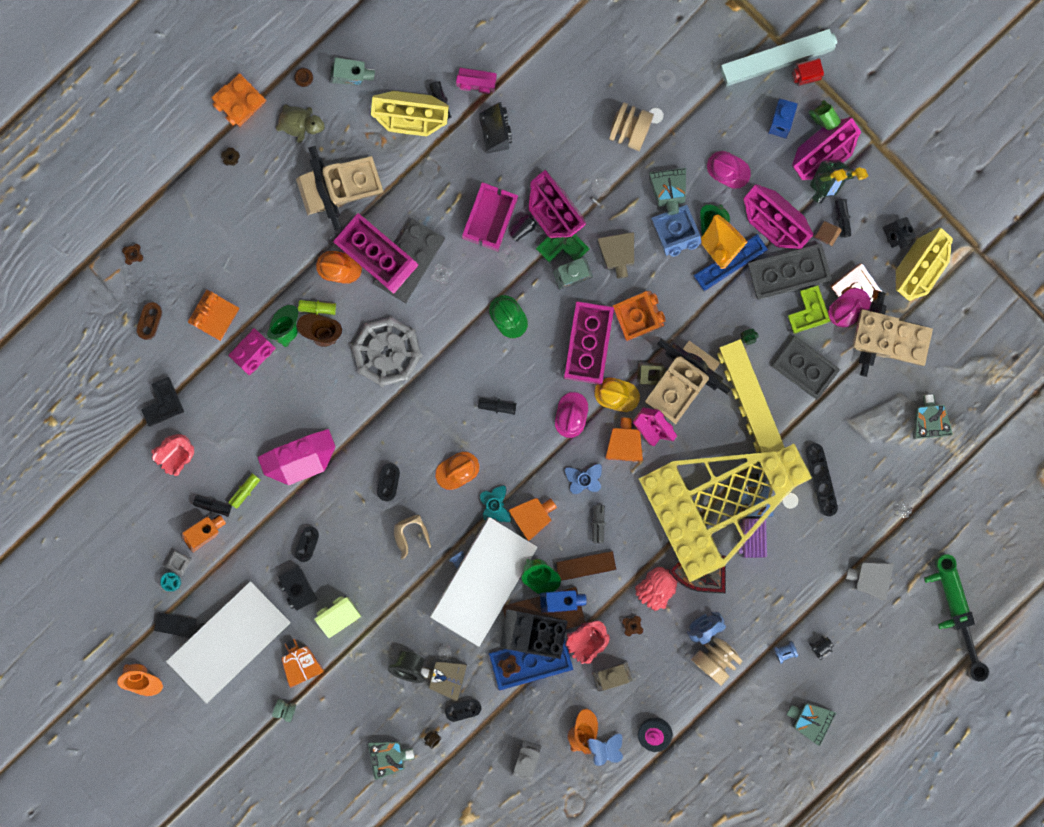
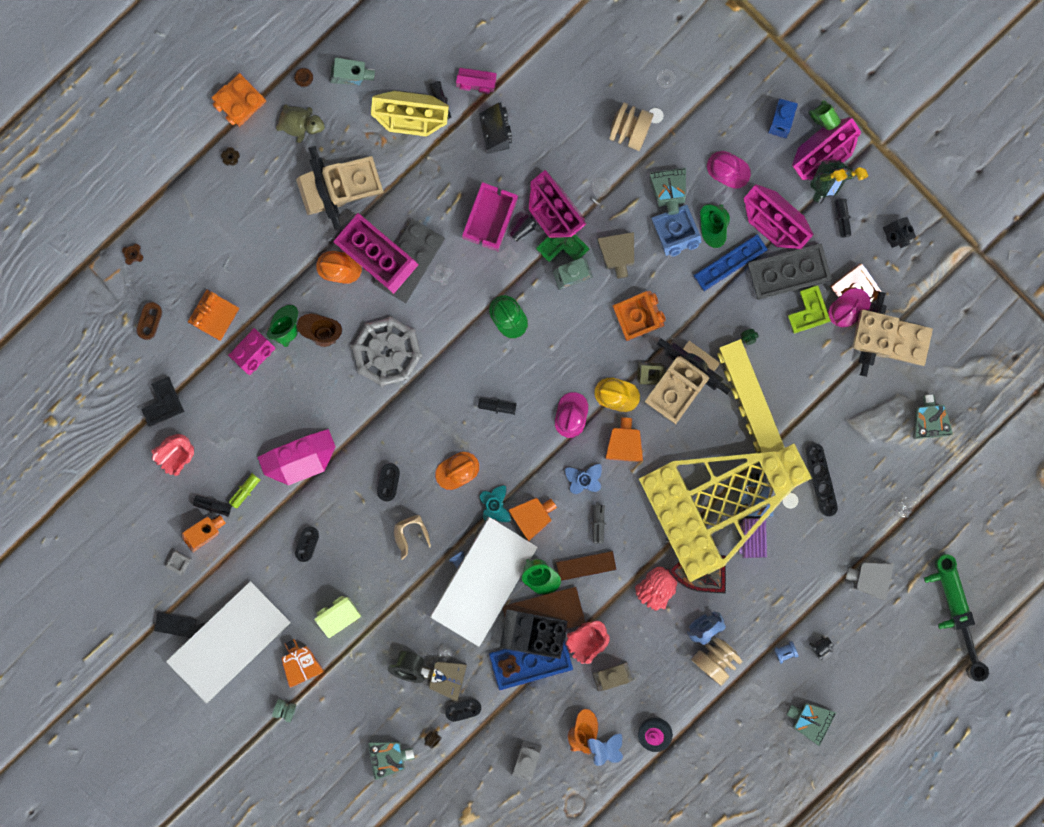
(138, 680): orange piece -> none
(169, 579): teal wheel -> none
(307, 594): black brick -> none
(317, 307): lime axle -> none
(555, 601): blue torso -> none
(589, 343): dark pink brick -> none
(629, 630): reddish brown plate -> none
(654, 426): dark pink bracket -> none
(722, 241): light orange plate -> none
(778, 57): light aqua brick -> none
(805, 367): dark grey tile -> none
(808, 72): red brick -> none
(828, 233): medium nougat tile -> none
(923, 264): light yellow wedge -> none

